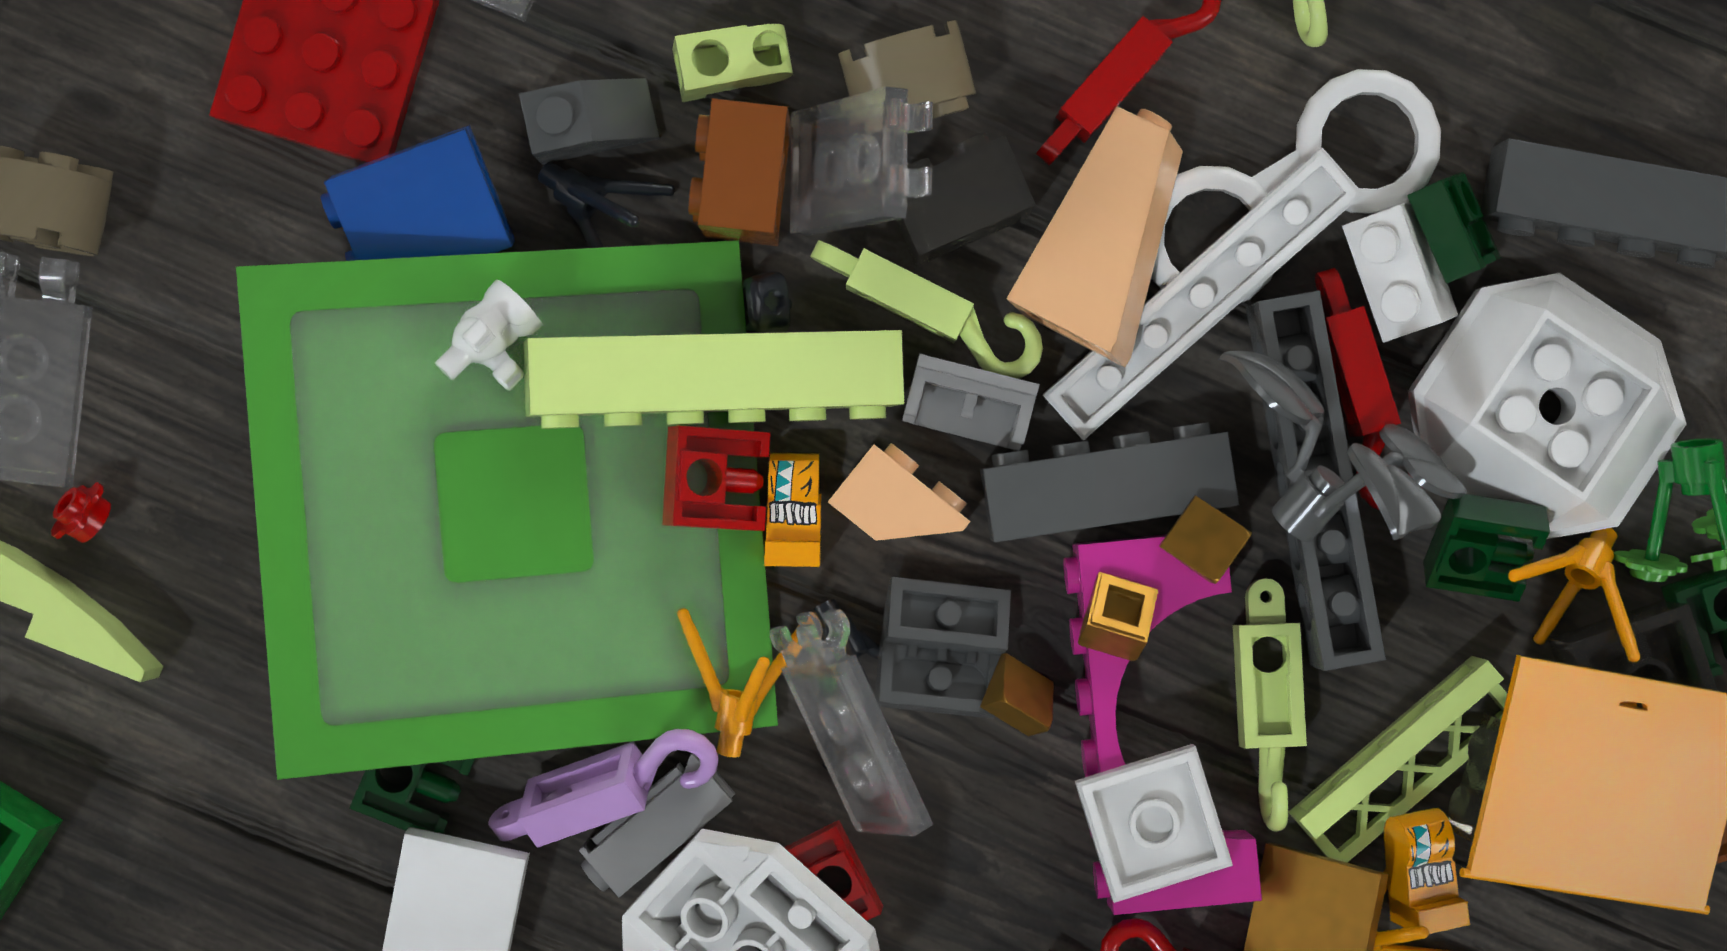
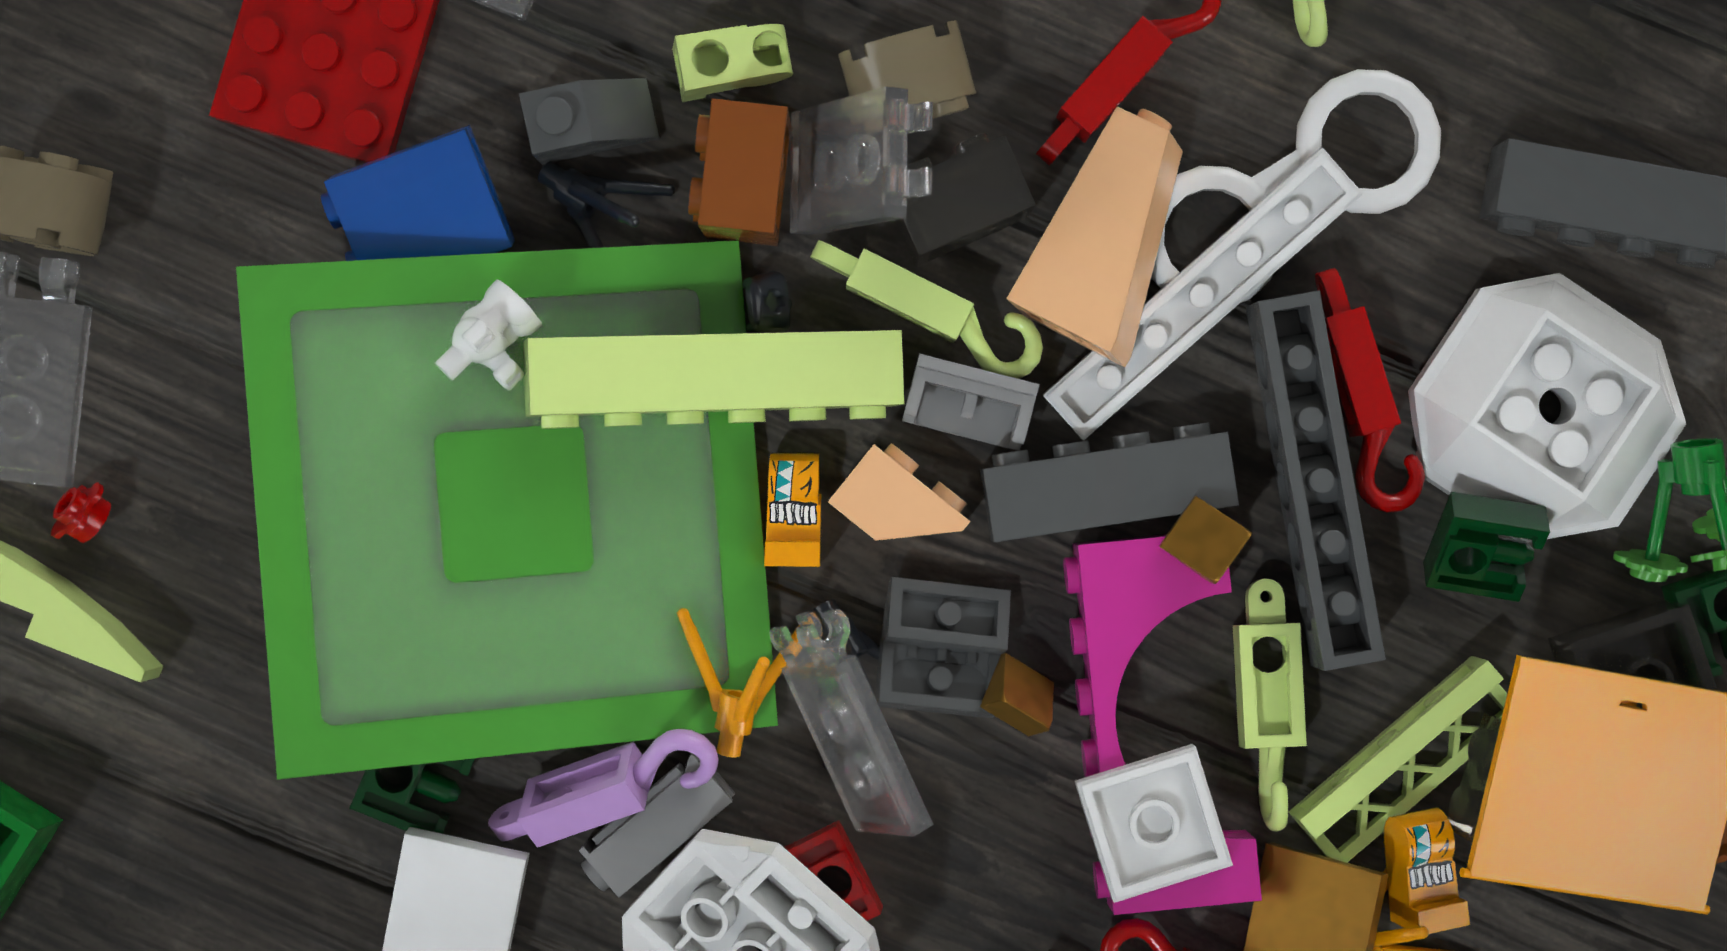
(711, 449): red brick -> none
(1118, 617): pearl gold slope -> none
(1321, 492): dark grey plant -> none
(1399, 272): white brick -> none
(1454, 227): dark green brick -> none
(1587, 567): light orange plant -> none

